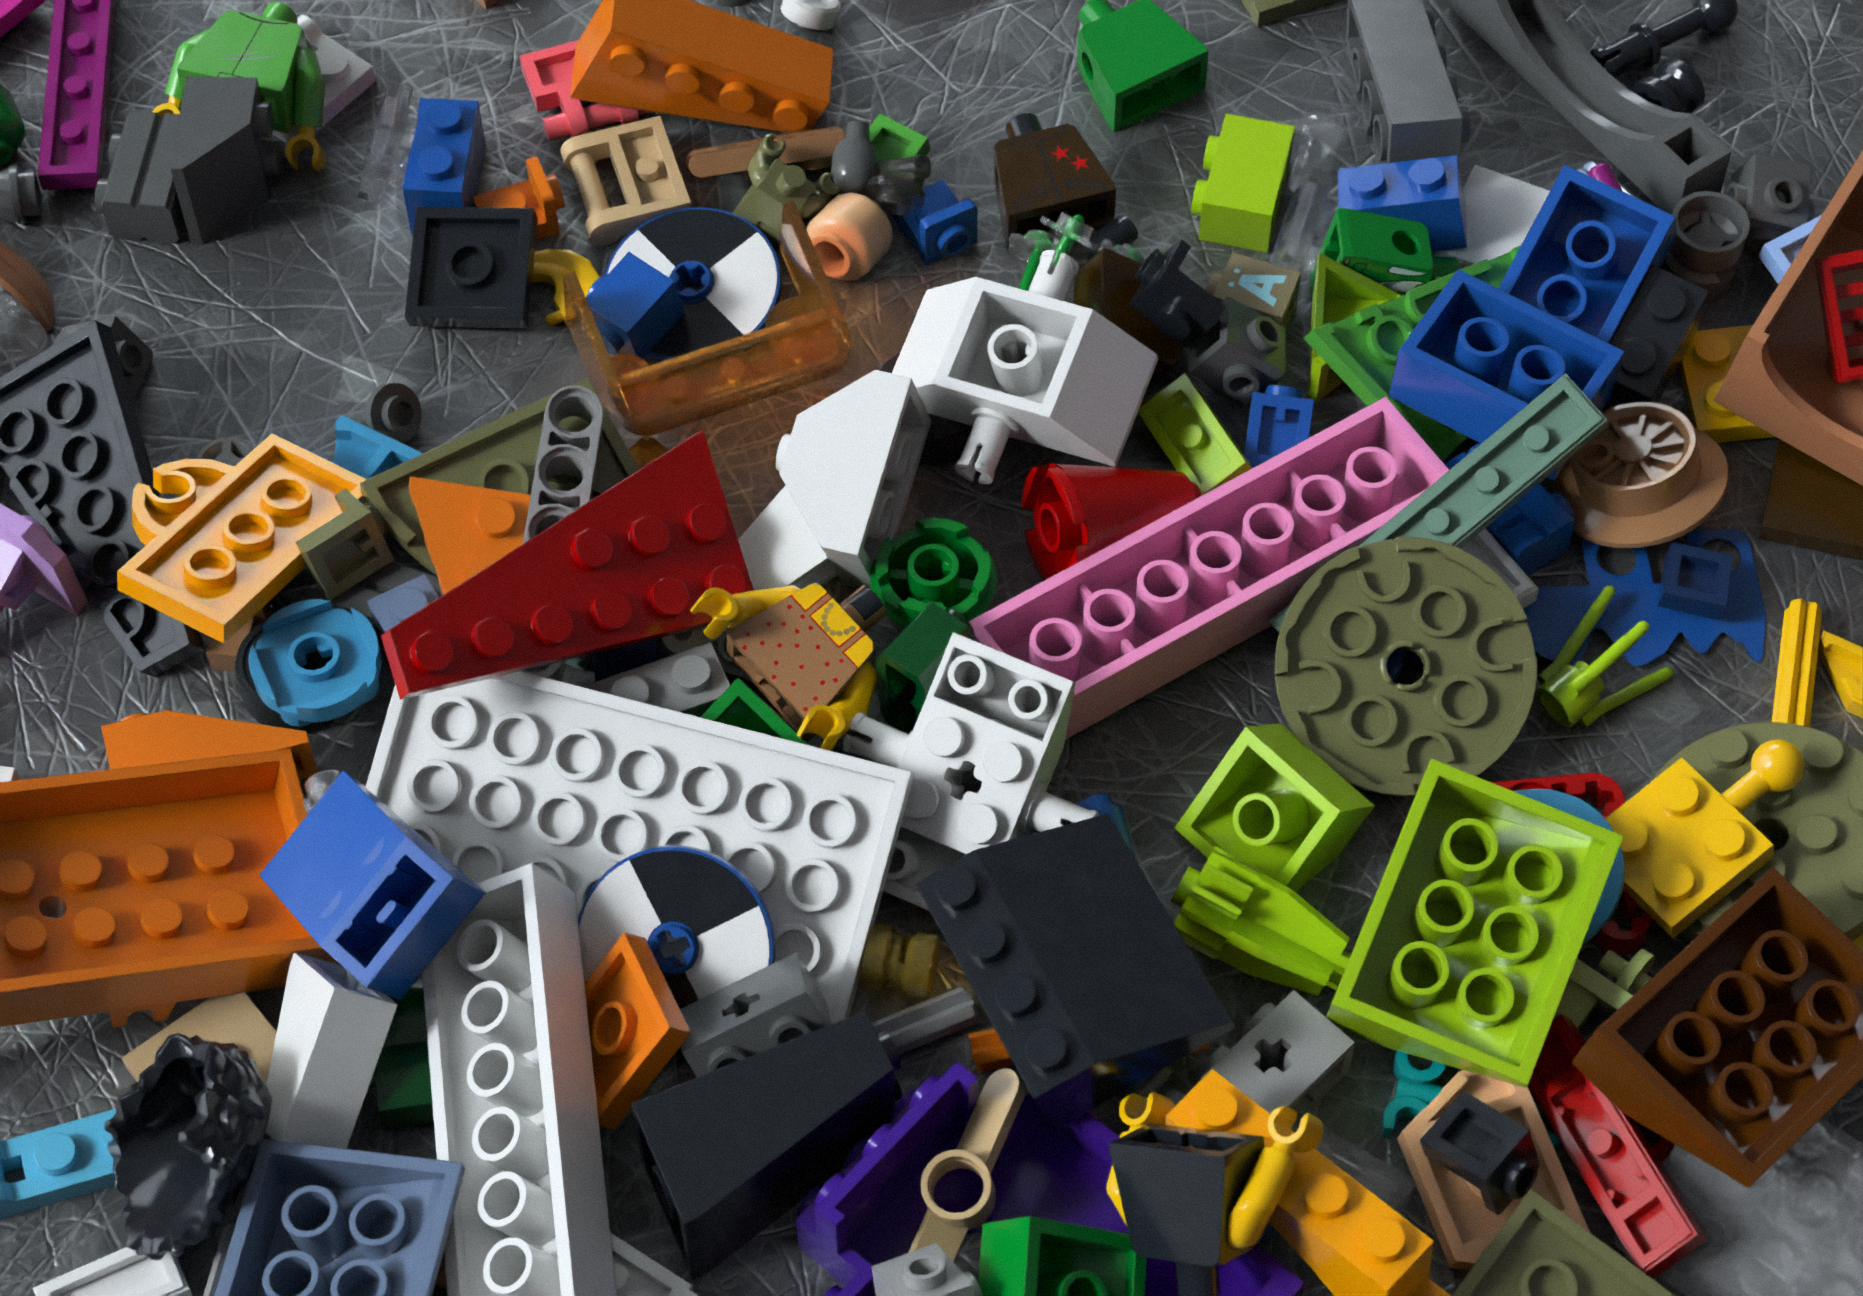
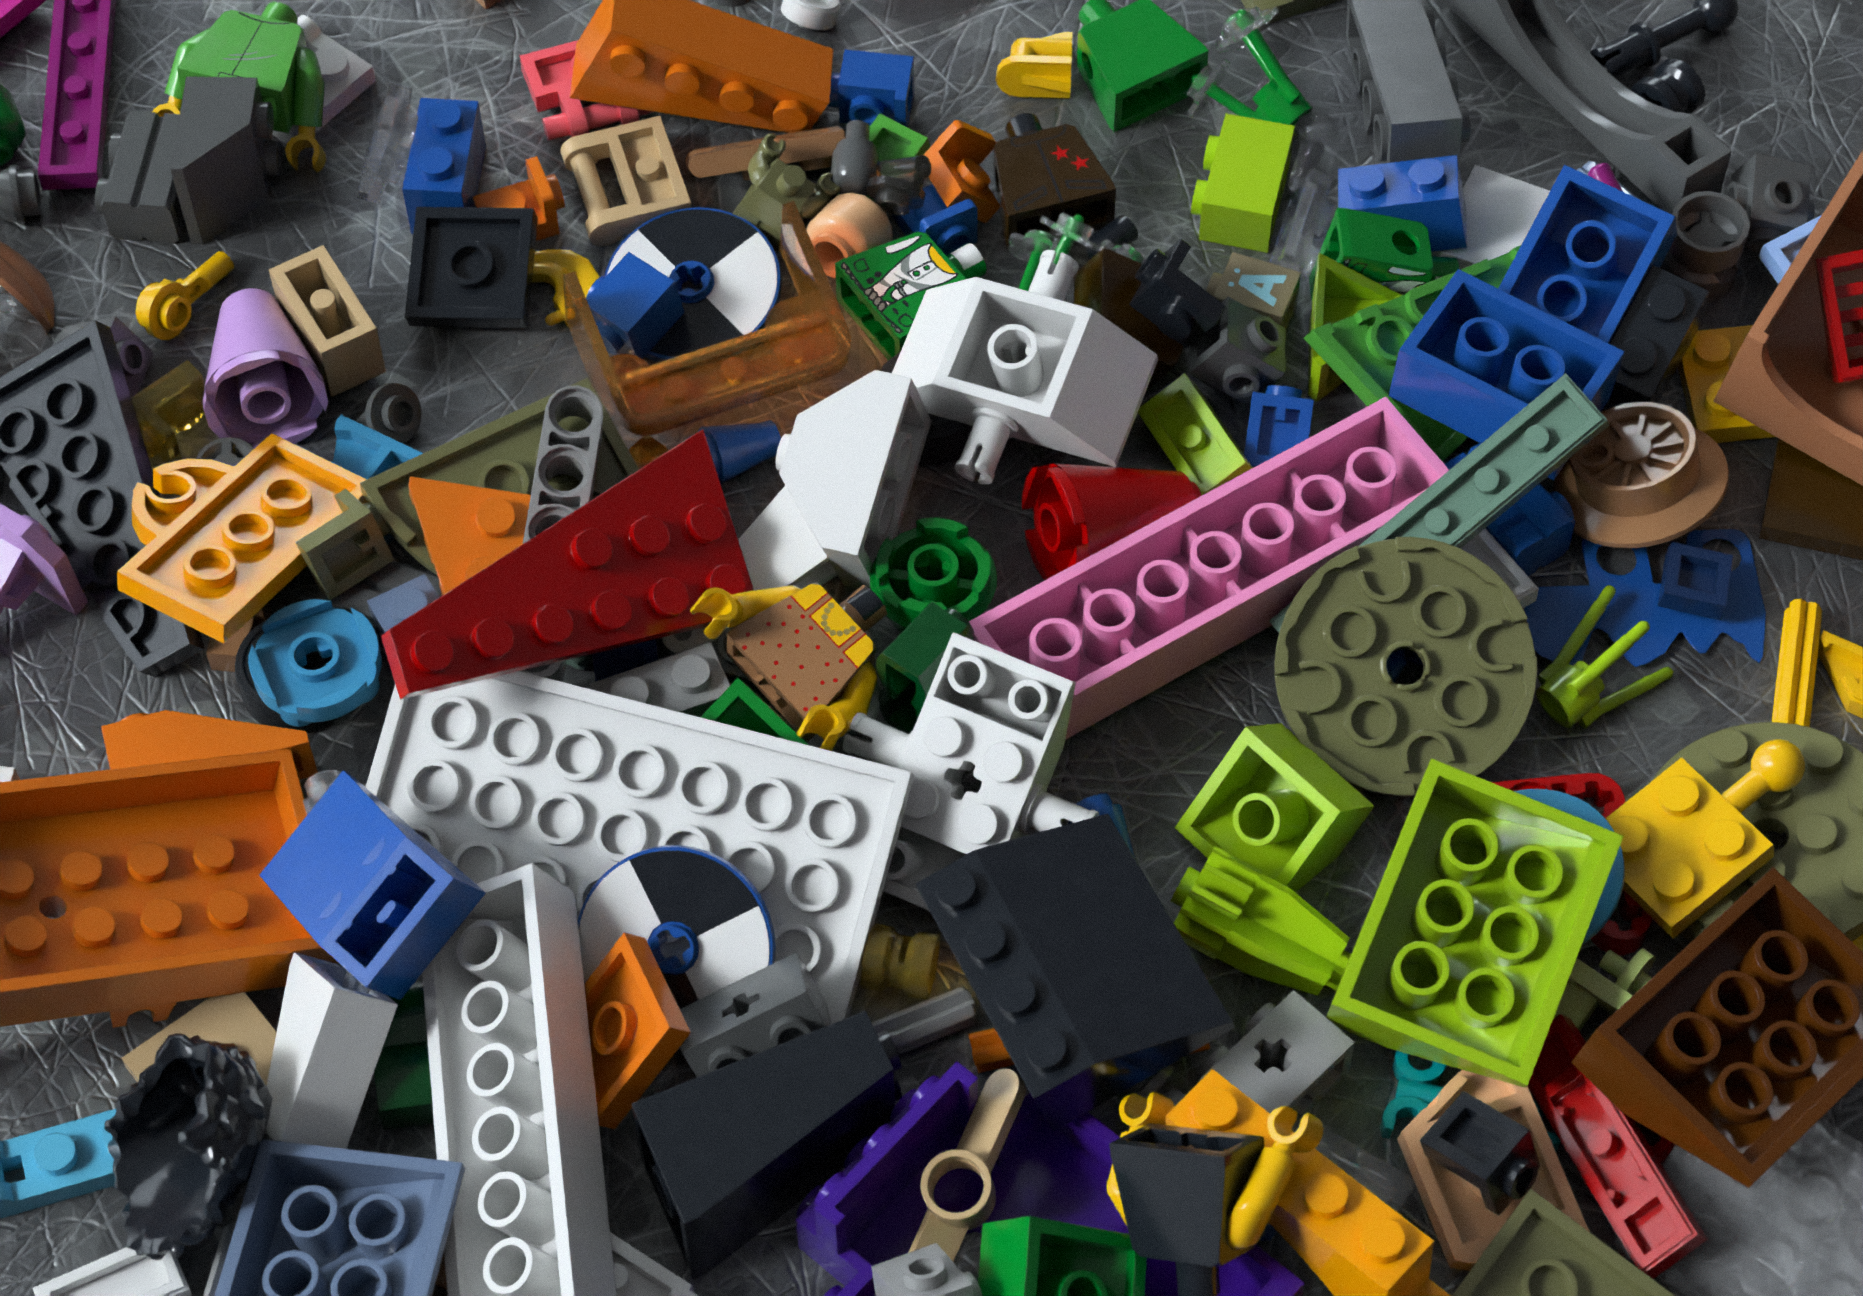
(166, 305): none -> yellow plate
(169, 407): none -> clear yellow bracket
(261, 374): none -> lavender cone
(328, 320): none -> tan brick
(741, 446): none -> blue cone
(873, 85): none -> blue brick
(889, 282): none -> torso
(956, 167): none -> orange bracket
(1037, 67): none -> yellow piece
(1277, 100): none -> plant

